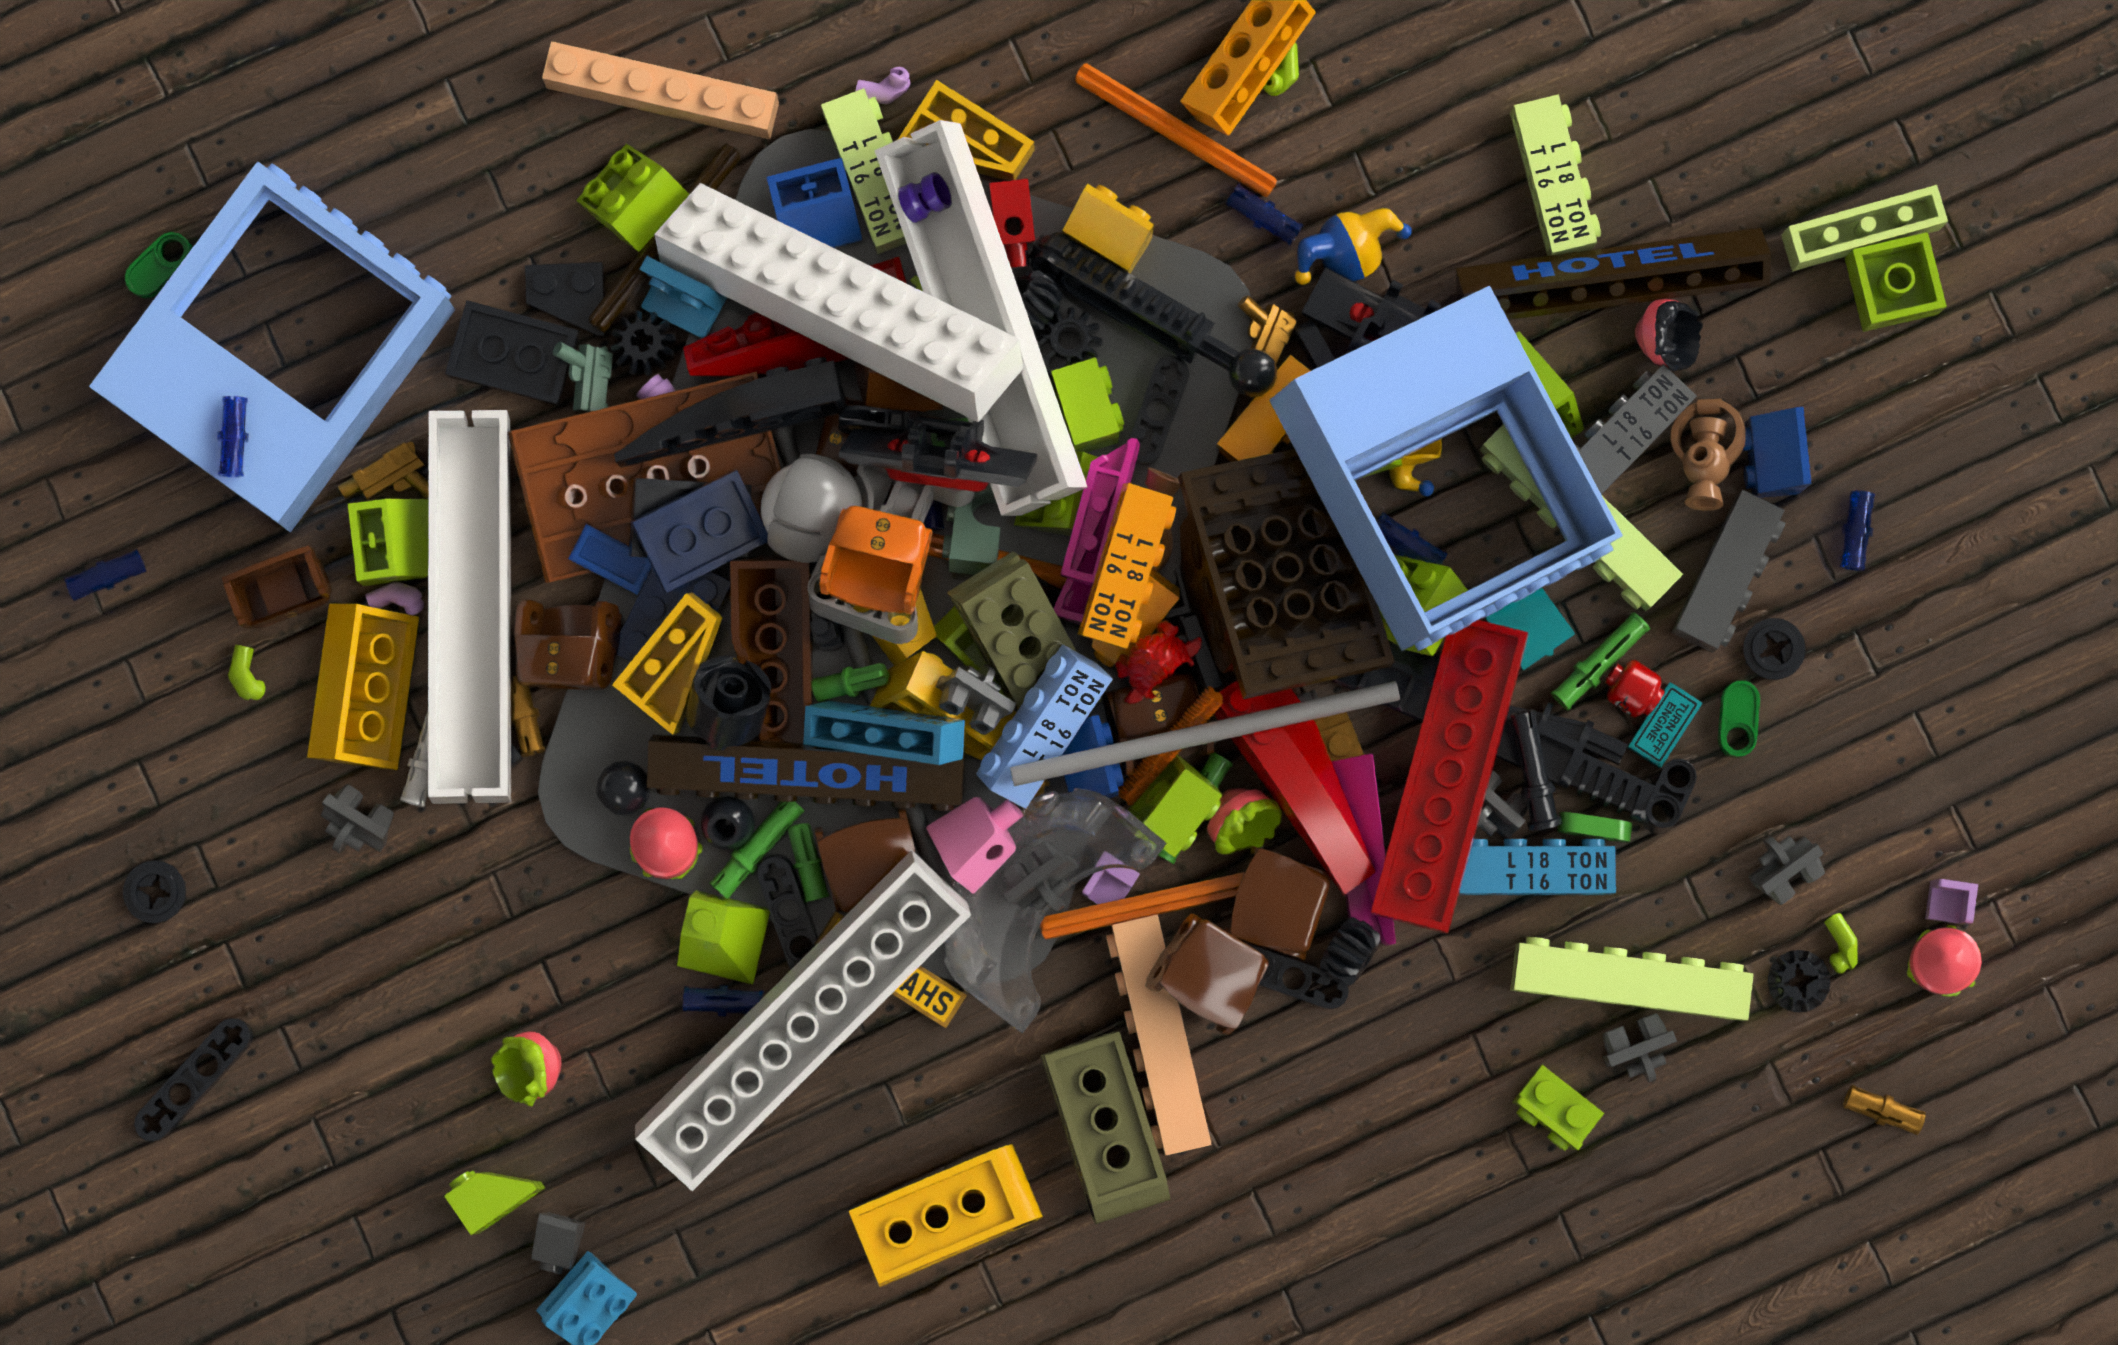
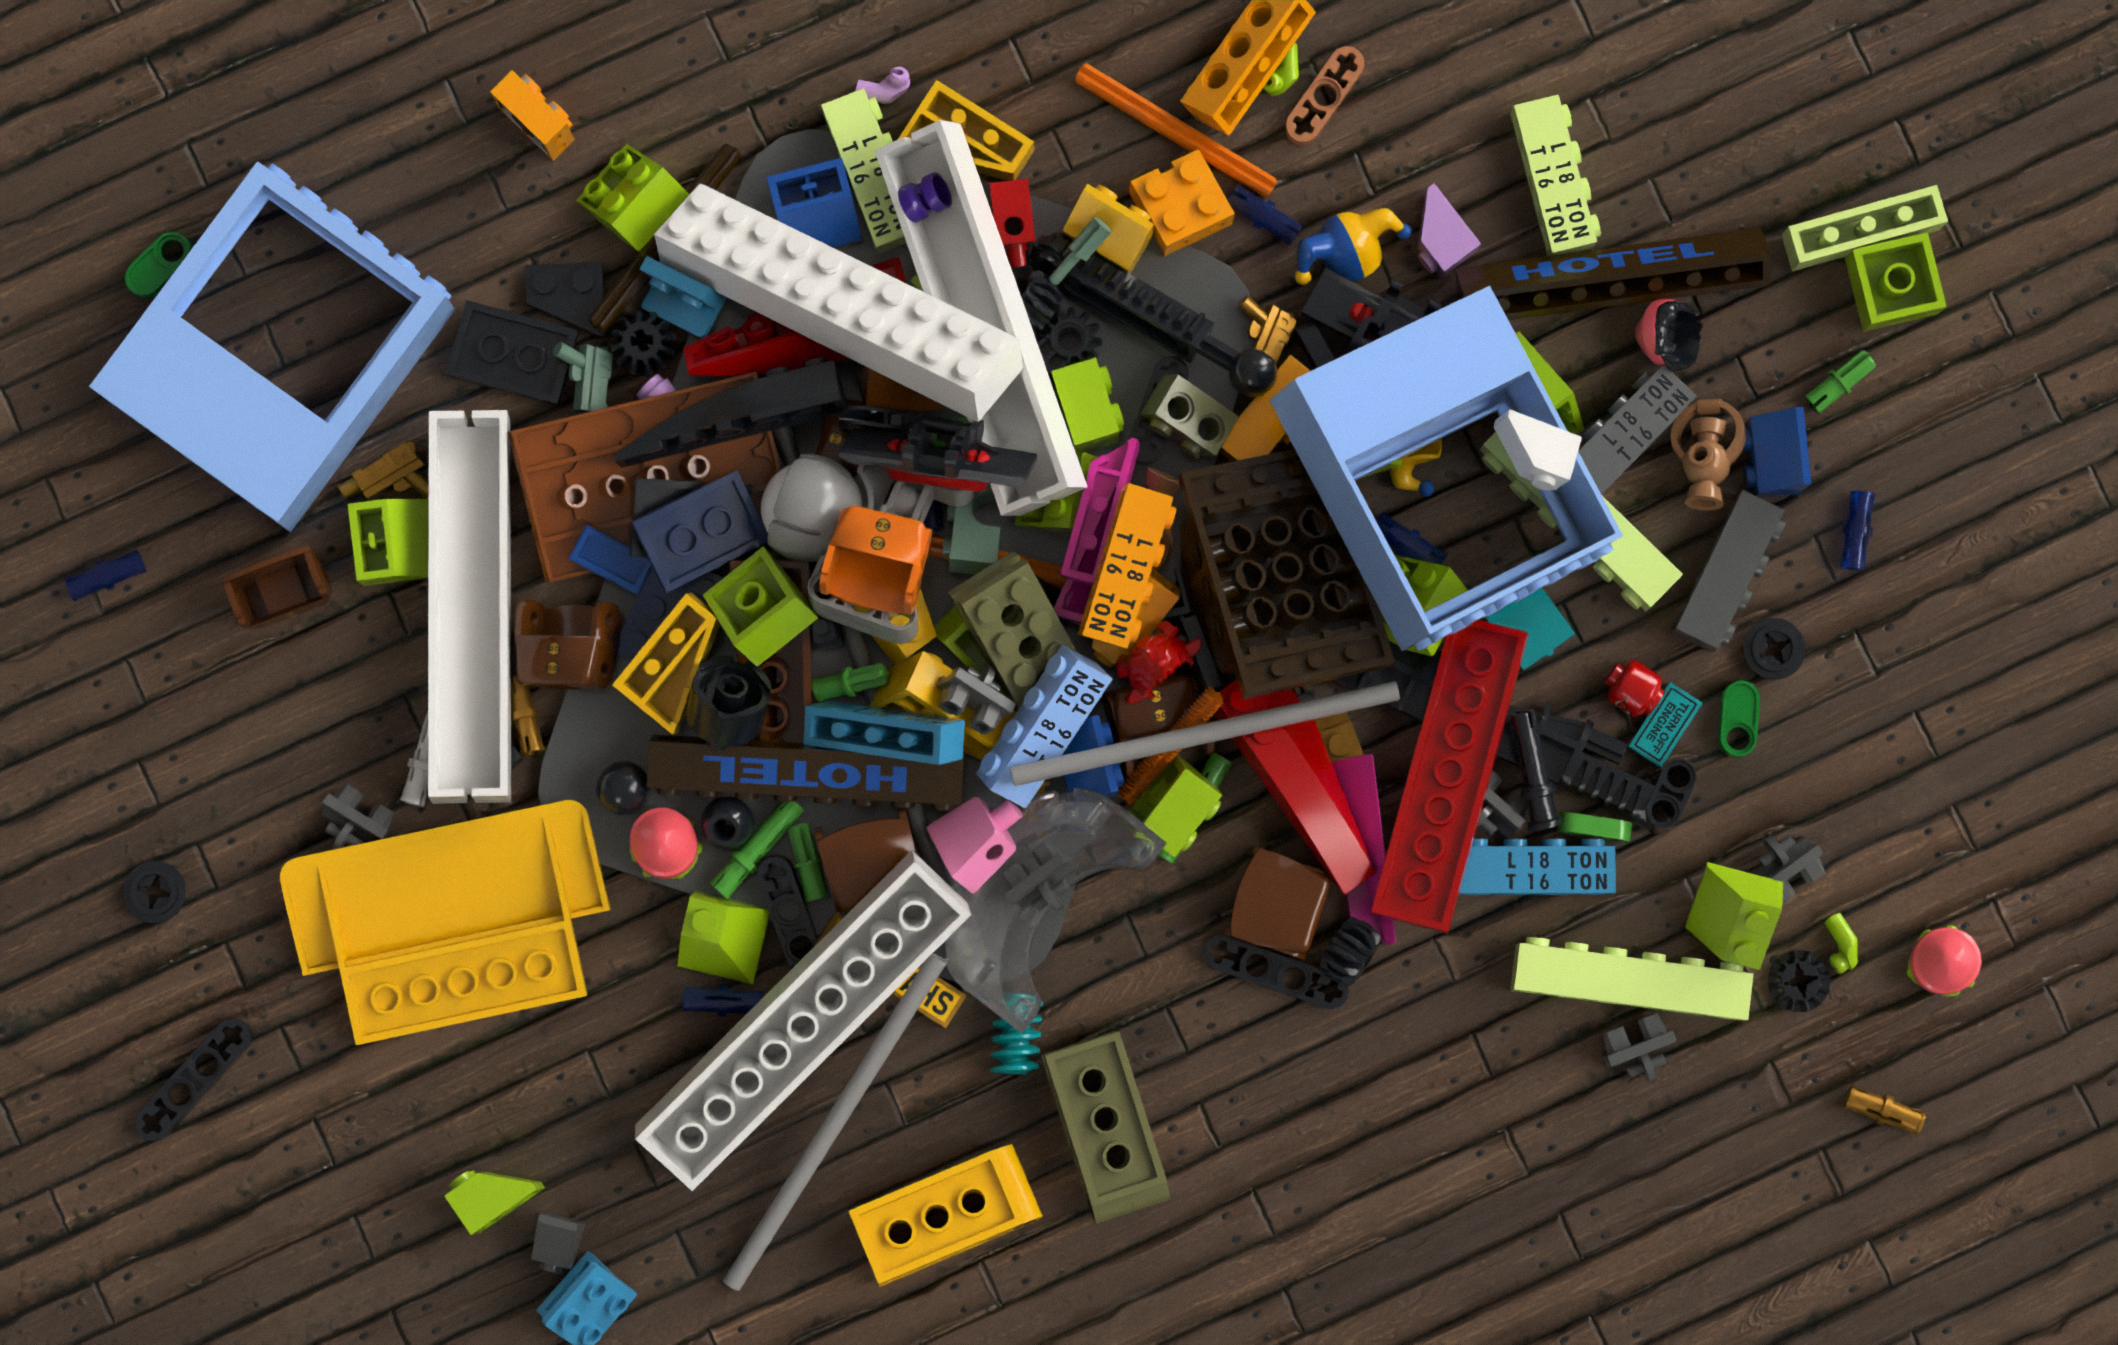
(232, 436): clear blue pin -> none
(241, 677): lime arm -> none
(363, 686): yellow slope -> none
(399, 594): lavender arm -> none
(450, 918): none -> yellow slope
(525, 106): none -> light orange piece
(526, 1067): lime hair -> none
(660, 90): light nougat brick -> none
(760, 607): none -> lime slope
(834, 1121): none -> light grey piece
(1015, 1048): none -> teal piece
(1082, 247): none -> sand green axle
(1110, 885): lavender panel -> none
(1140, 906): orange axle -> none
(1161, 1039): light nougat brick -> none
(1182, 202): none -> light orange piece
(1192, 408): none -> olive brick
(1209, 972): reddish brown piece -> none
(1243, 820): lime hair -> none
(1332, 67): none -> nougat beam
(1443, 235): none -> lavender slope
(1538, 449): none -> white slope
(1557, 1108): lime bracket -> none
(1584, 677): bright green pin -> none
(1735, 914): none -> lime slope
(1840, 381): none -> bright green axle
(1951, 901): lavender panel -> none

